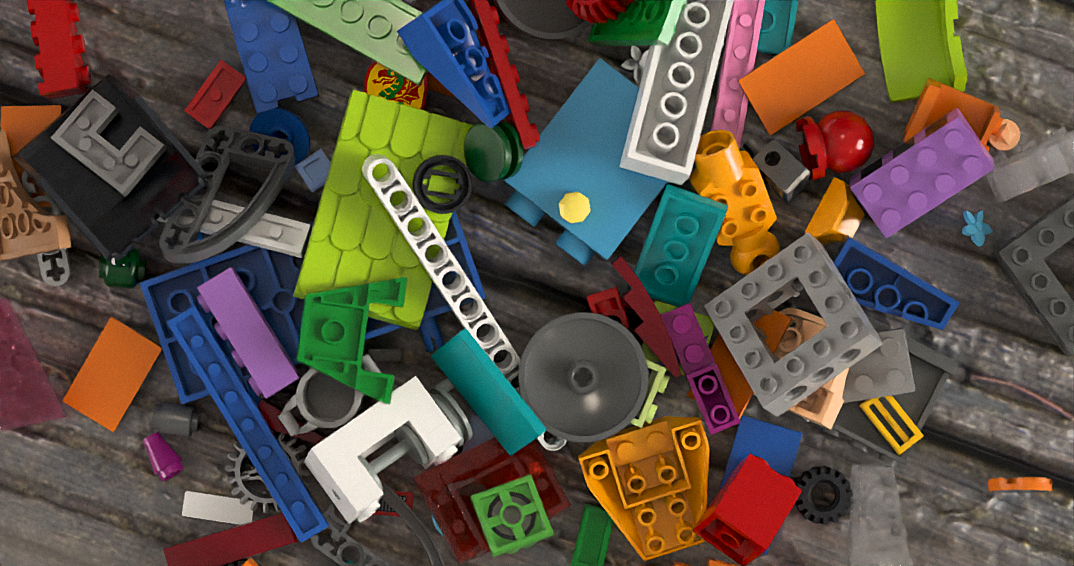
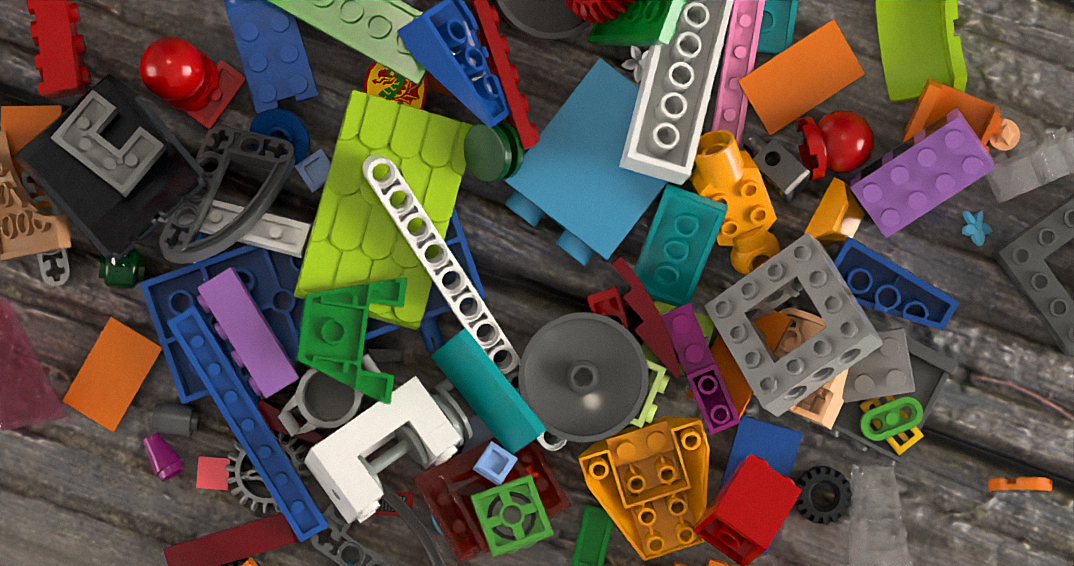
(178, 73): none -> red tile
(212, 473): none -> coral tile
(216, 508): white sticker -> none
(459, 197): black piece -> none
(495, 463): none -> light blue tile
(574, 207): light yellow tile -> none
(890, 418): none -> bright green plate

